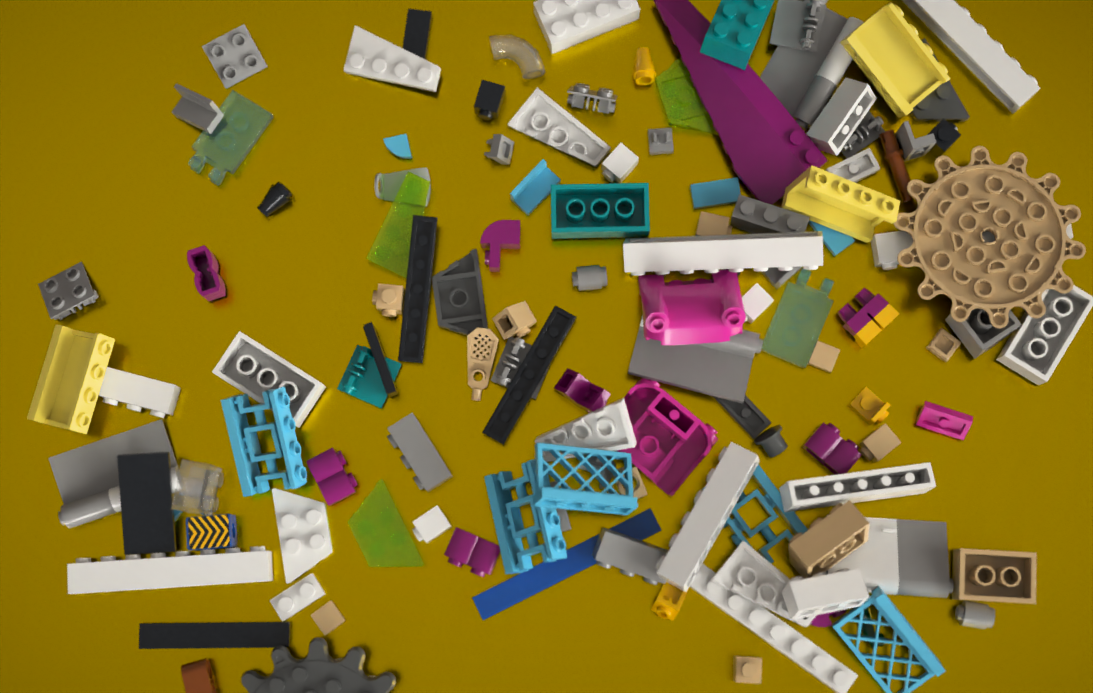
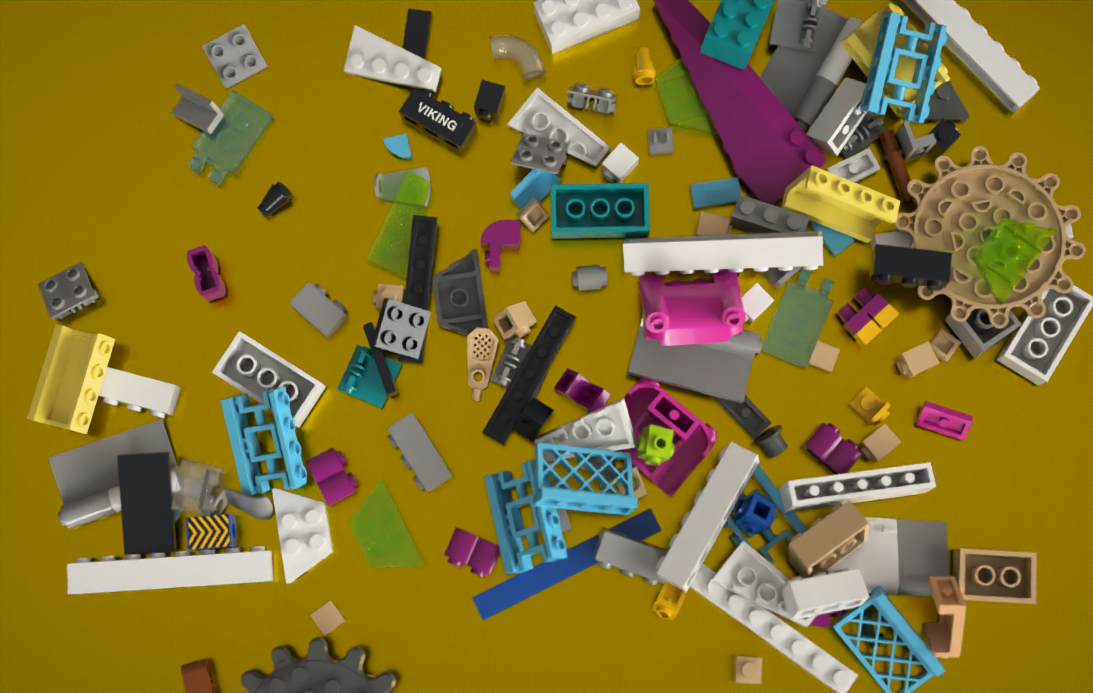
(214, 635): black tile -> none
(255, 506): none -> light grey piece
(297, 597): white plate -> none
(318, 309): none -> light grey brick
(401, 328): none -> plate
(431, 525): white brick -> none
(438, 119): none -> black brick
(501, 149): light grey tile -> none
(532, 215): none -> tan tile
(533, 419): none -> black brick
(540, 153): none -> light grey hinge
(655, 444): none -> lime brick
(755, 514): none -> blue brick
(885, 62): none -> medium azure fence
(910, 267): none -> black brick
(917, 360): none -> tan brick
(947, 634): none -> light nougat panel
(975, 615): light grey brick -> none
(1010, 254): none -> clear neon green wing

